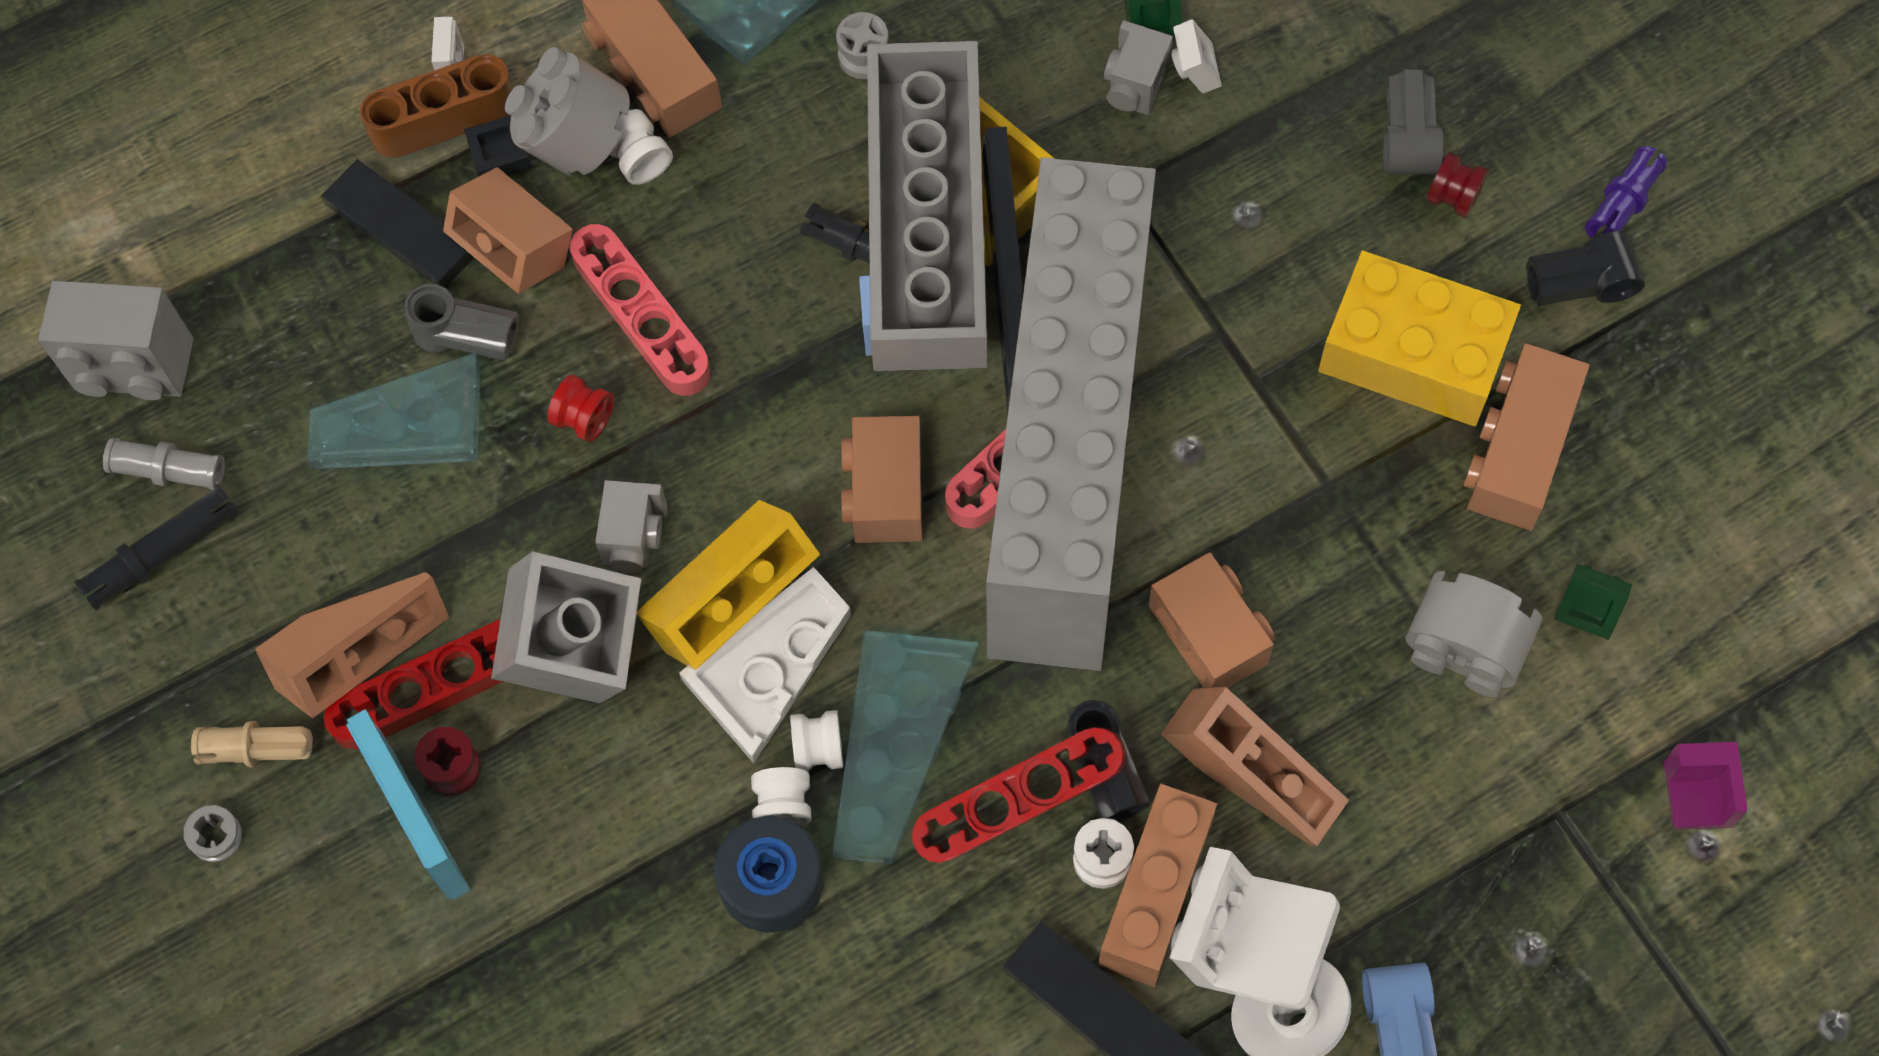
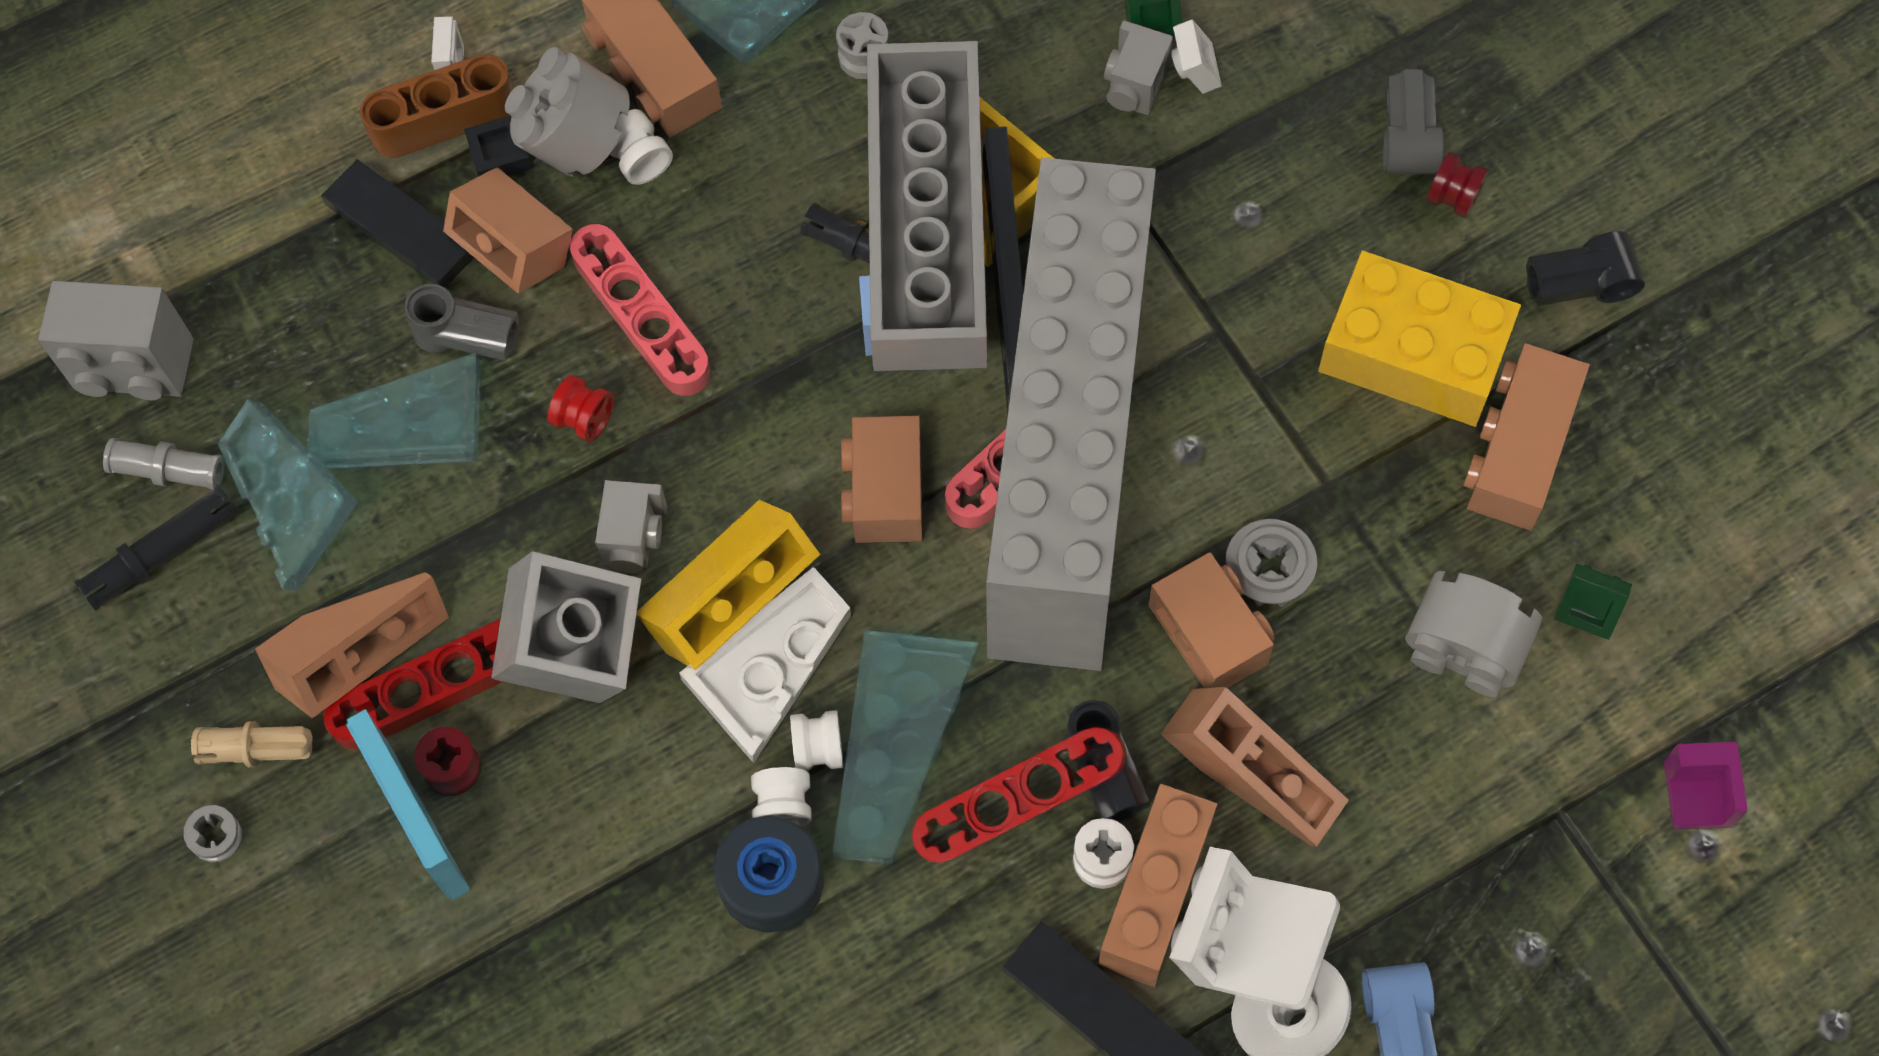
(288, 488): none -> clear light blue wing
(1272, 538): none -> light grey gear
(1627, 193): dark purple pin -> none

